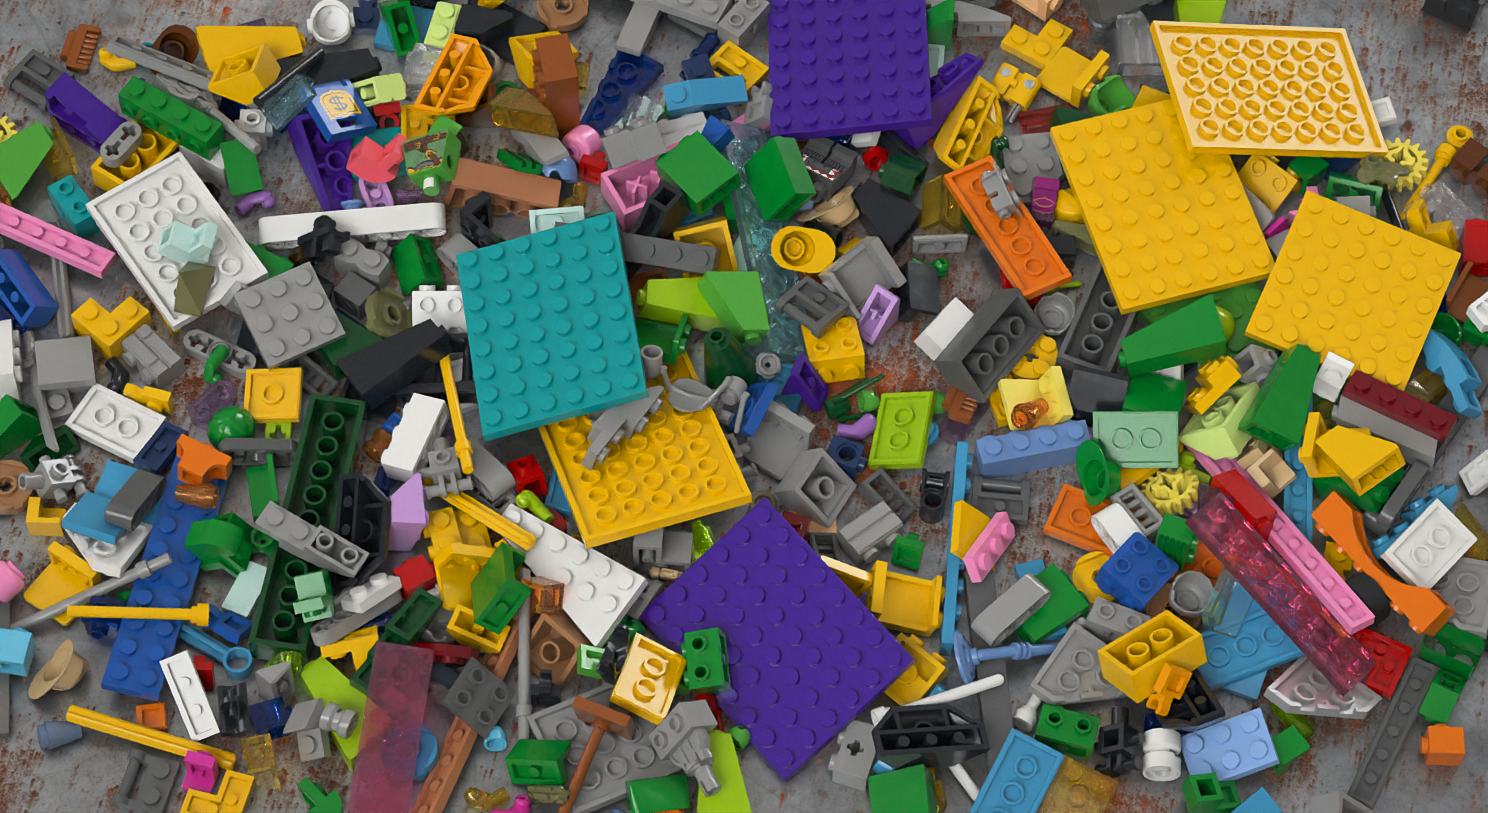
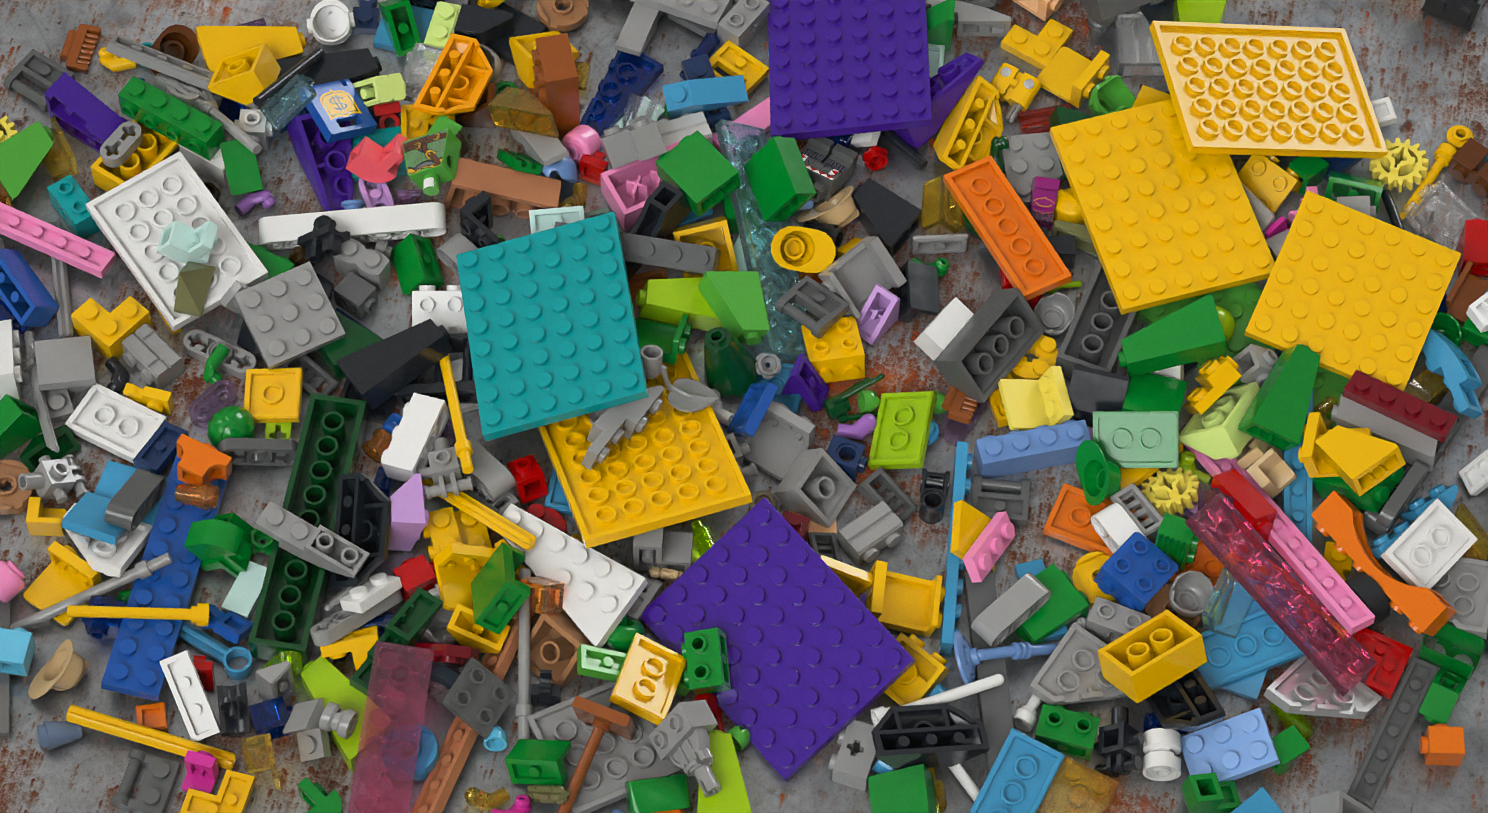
(262, 486): green panel -> none
(314, 595): brick -> none
(382, 305): olive plate -> none
(534, 504): lime arm -> none
(615, 649): black helmet -> none
(717, 133): blue slope -> none
(732, 391): light grey plant -> none
(759, 109): light grey plate -> none
(903, 173): dark green brick -> none
(908, 551): green tile -> none
(1007, 200): light grey hinge -> none
(1029, 413): clear orange cone -> none
(1168, 685): light orange plate -> none
(1332, 376): white bracket -> none
(1375, 168): olive plate -> none
(1420, 224): yellow brick -> none

